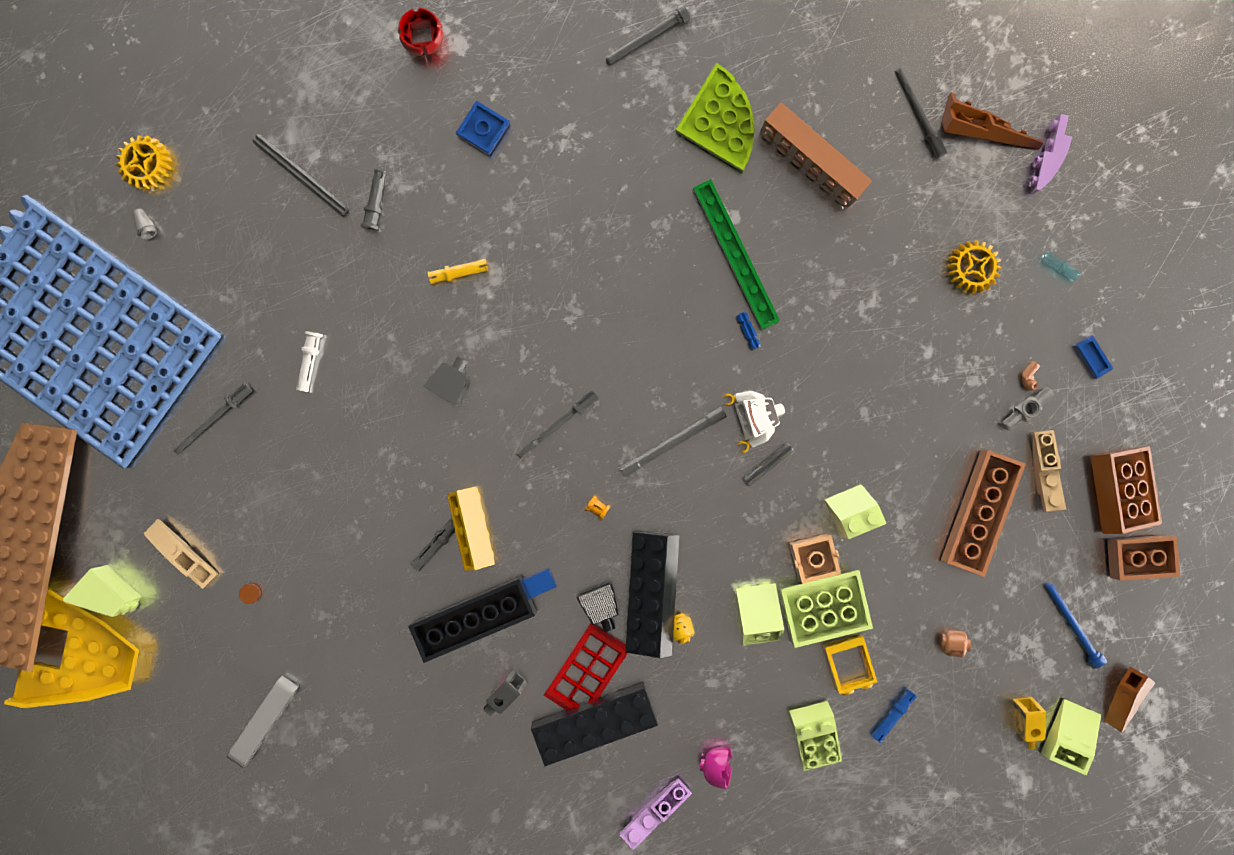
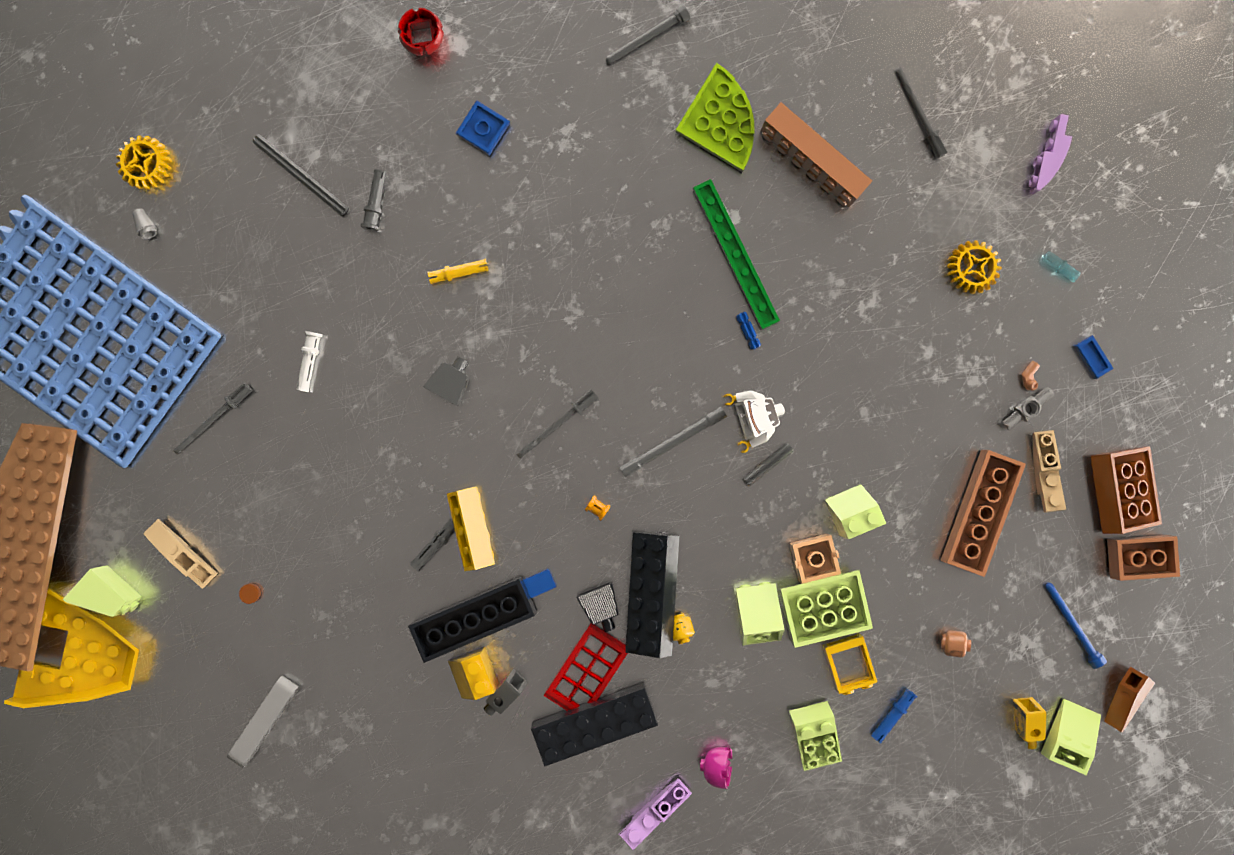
(474, 674): none -> yellow slope
(973, 122): dark orange wedge -> none

